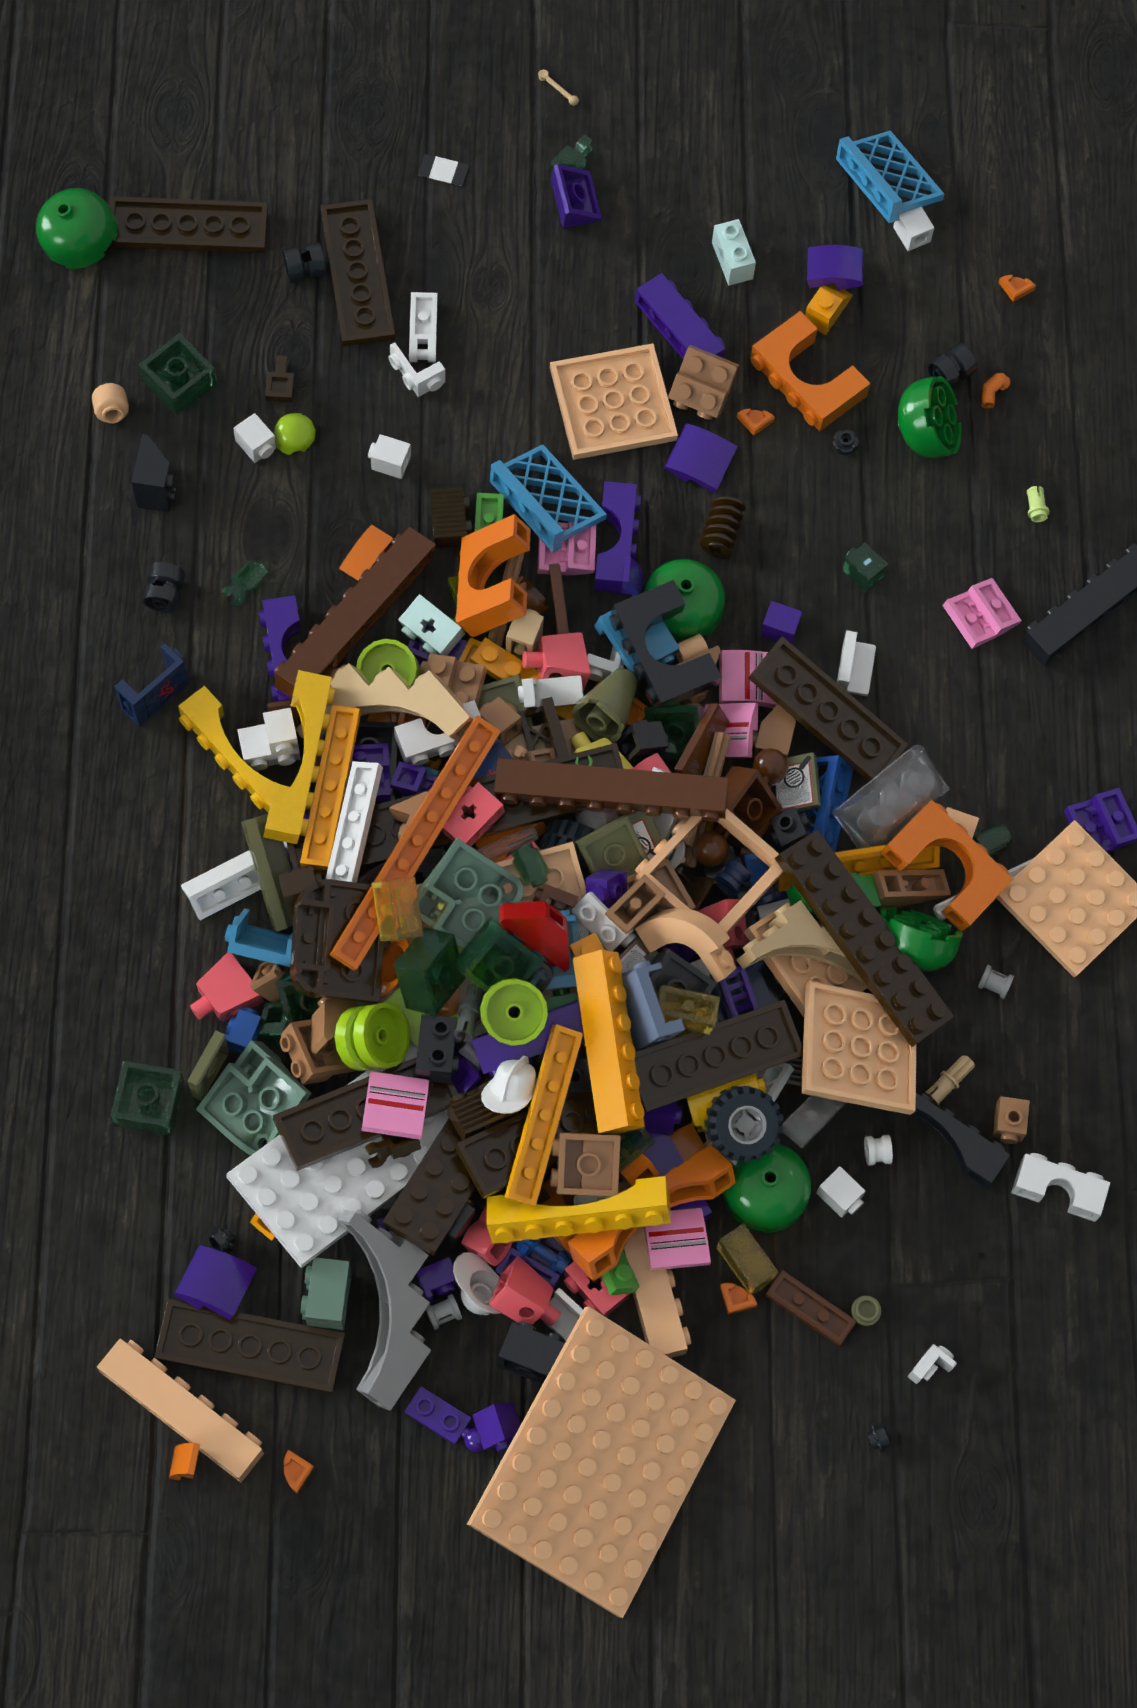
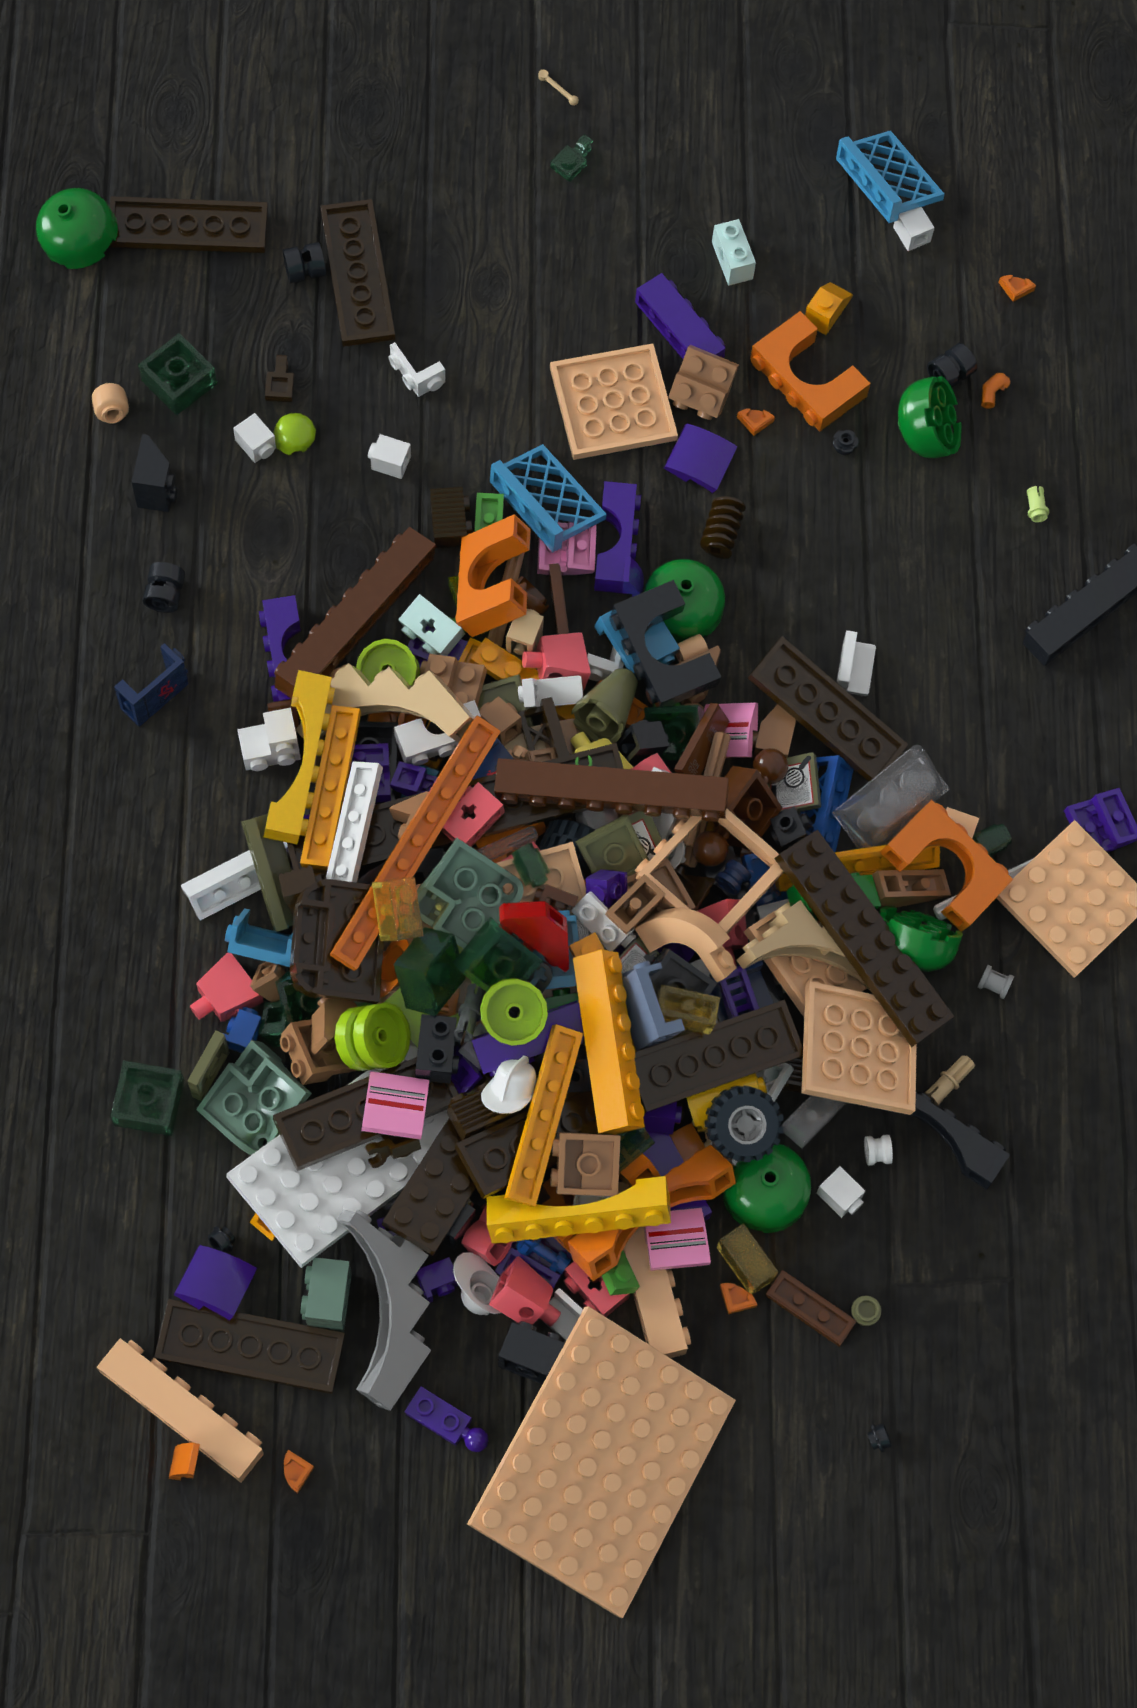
(203, 715): yellow arch -> none
(245, 579): clear green plate -> none
(366, 552): orange slope -> none
(423, 326): white plate -> none
(443, 169): sticker -> none
(443, 1312): light grey bush -> none
(497, 1425): dark purple brick -> none
(575, 196): dark purple slope -> none
(734, 685): bright pink slope -> none
(780, 622): dark purple panel -> none
(835, 265): dark purple slope -> none
(864, 566): clear green brick -> none
(925, 1367): white bracket -> none
(982, 613): bright pink slope -> none
(1011, 1119): medium nougat brick -> none
(1085, 1191): white arch -> none

